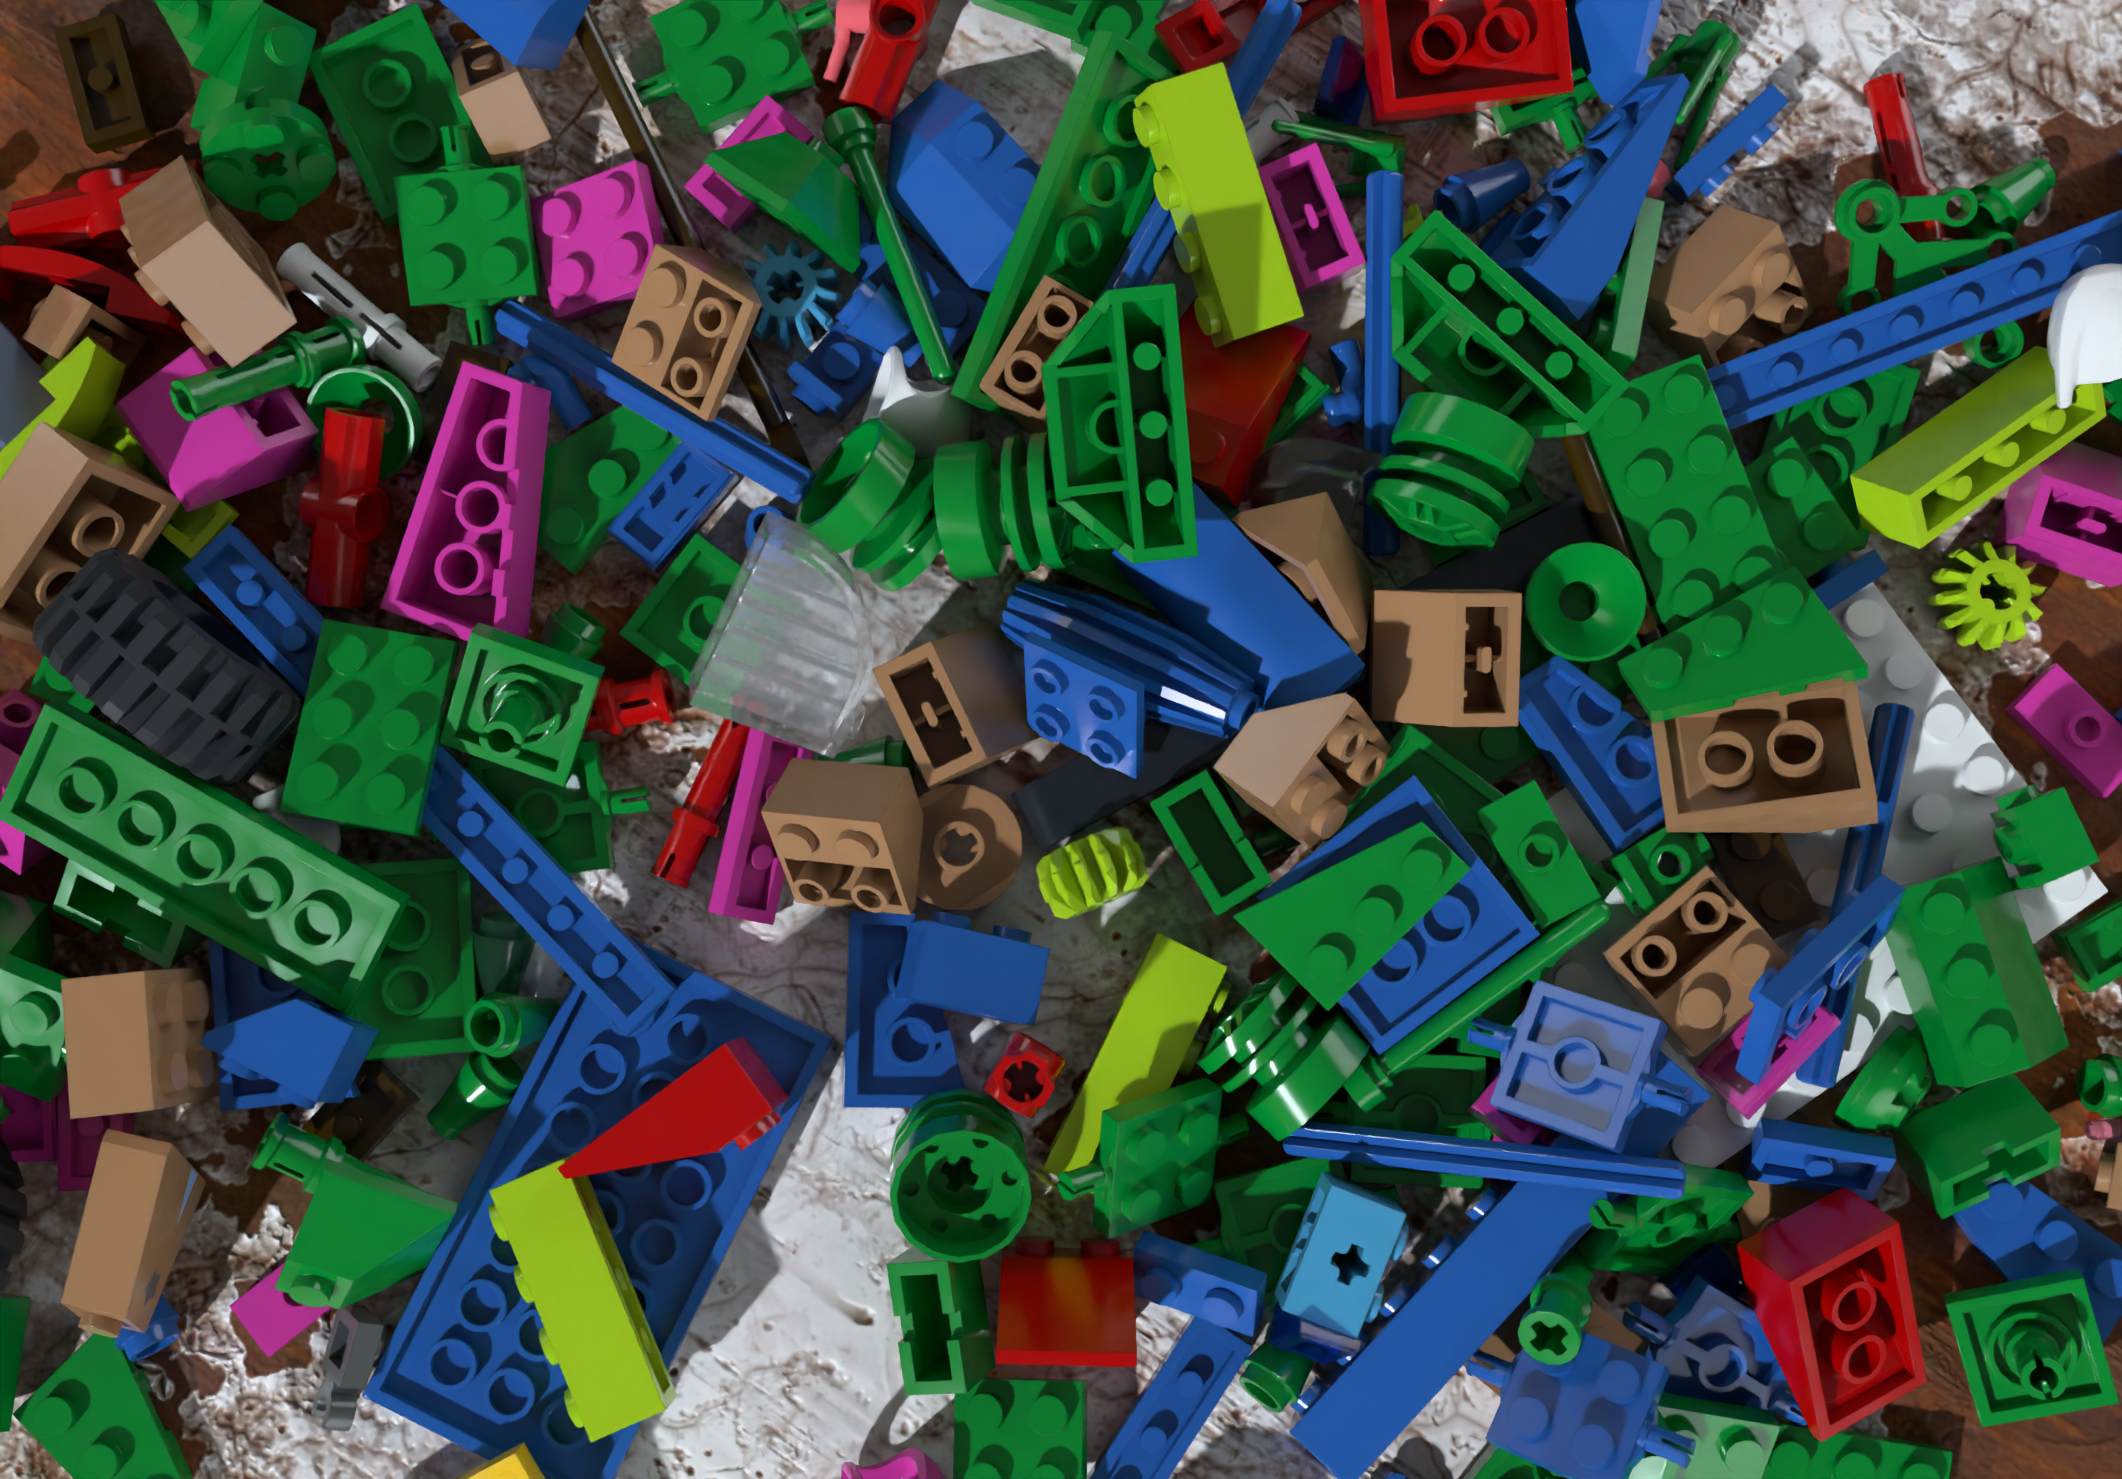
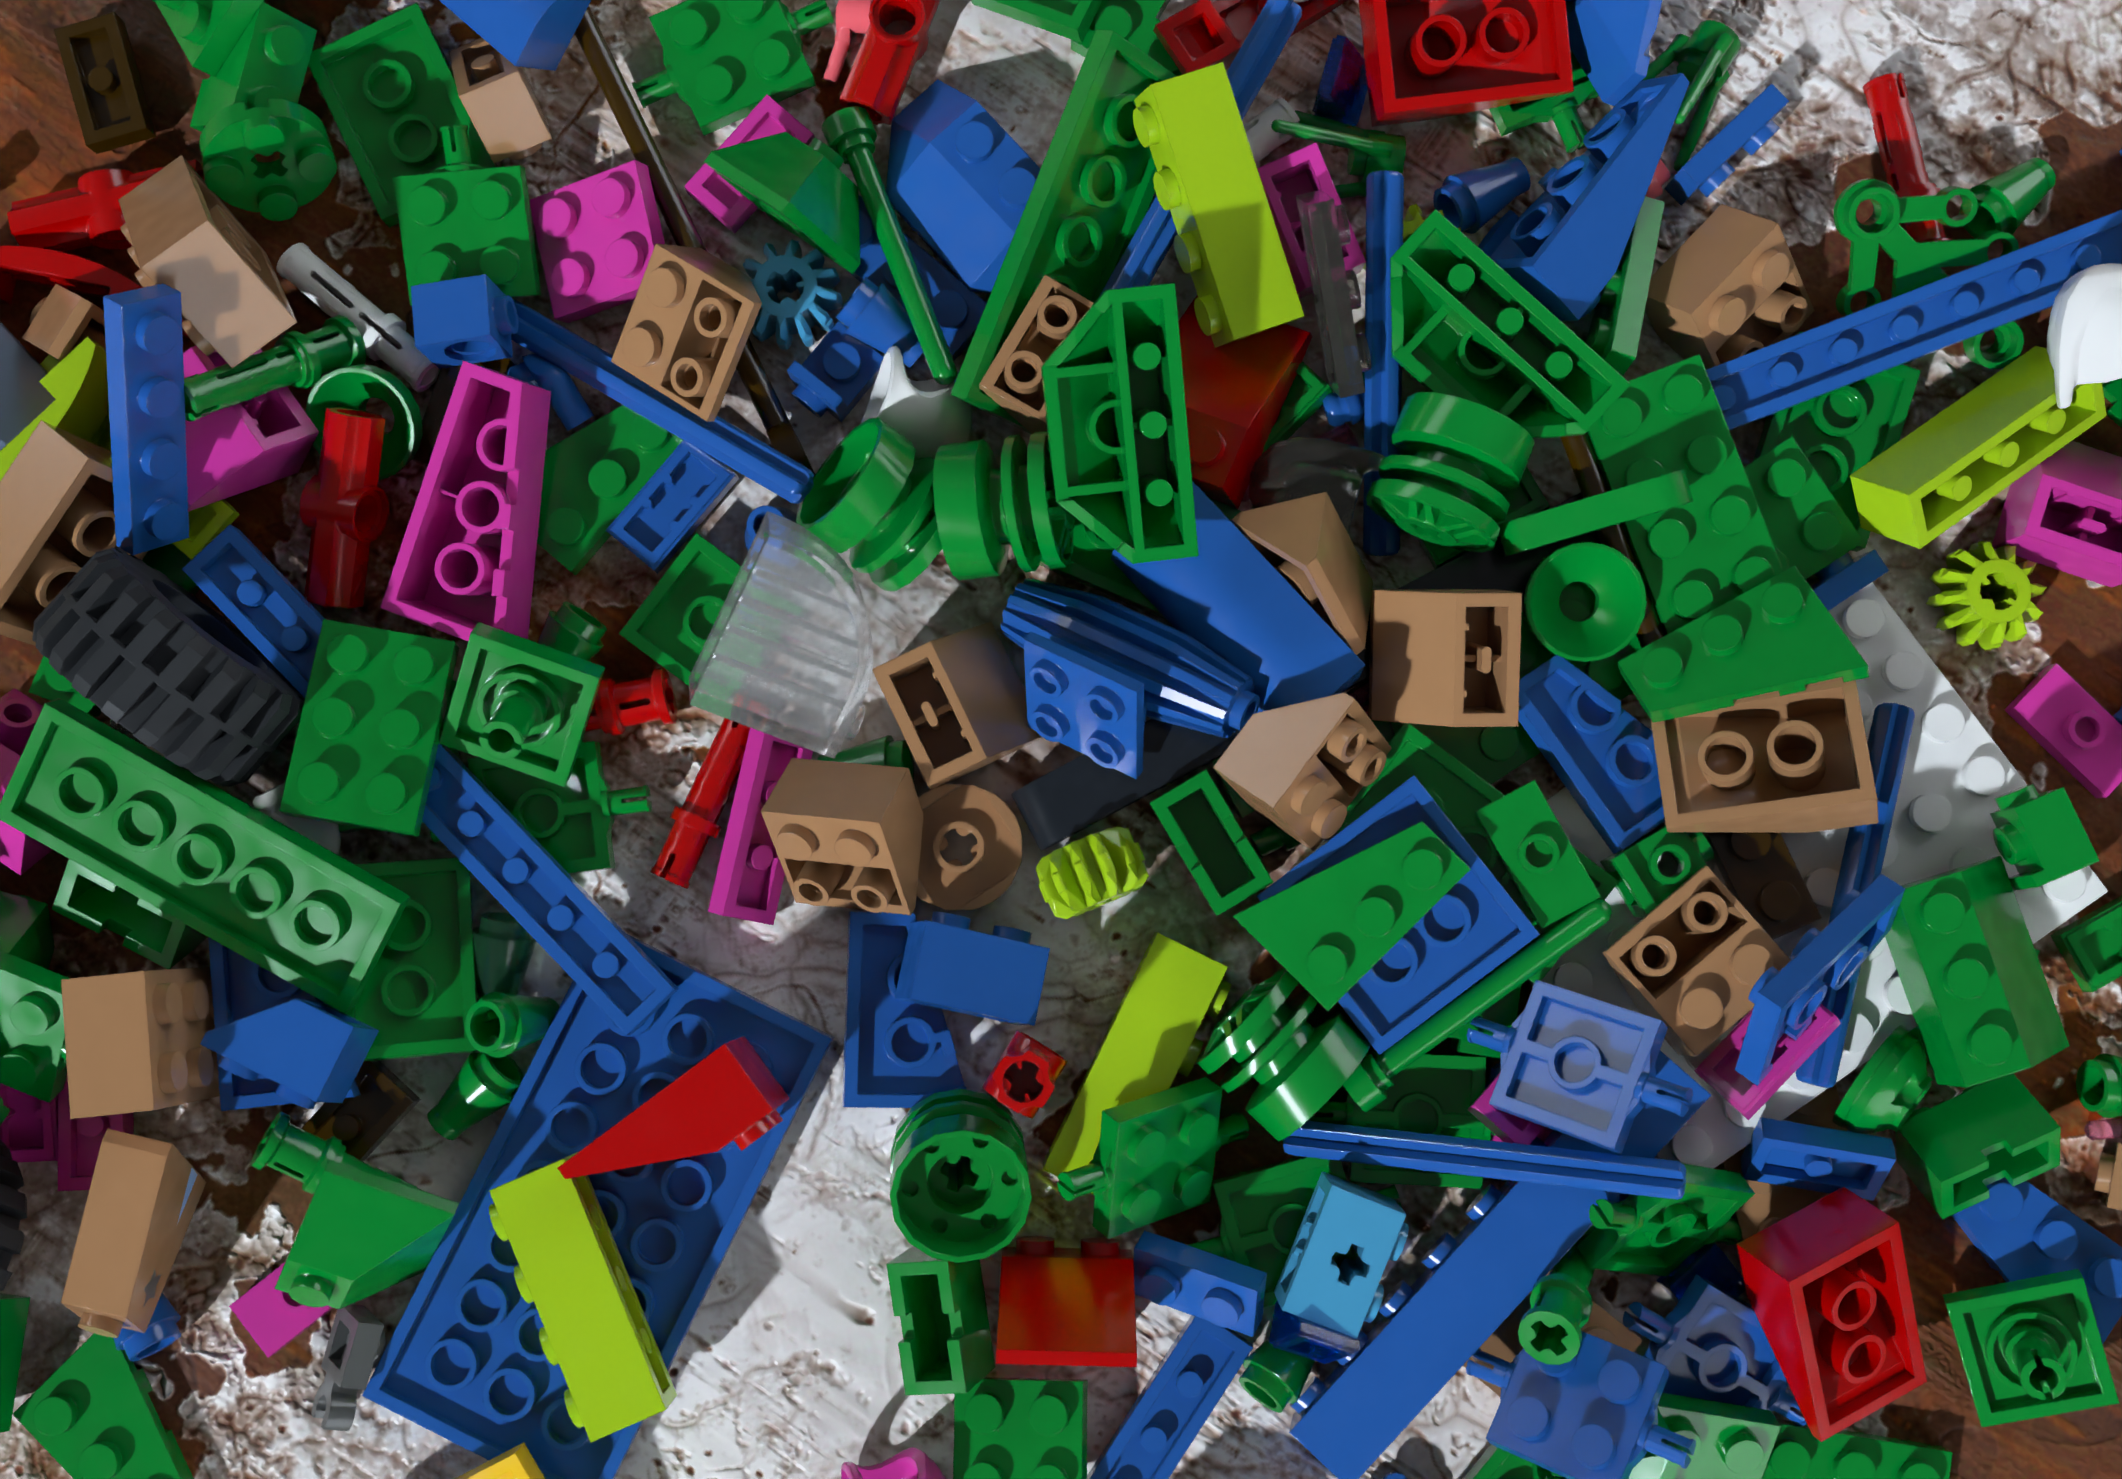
(147, 417): none -> blue plate
(463, 321): none -> blue brick
(1334, 292): none -> clear smoke plate
(1595, 513): none -> green beam

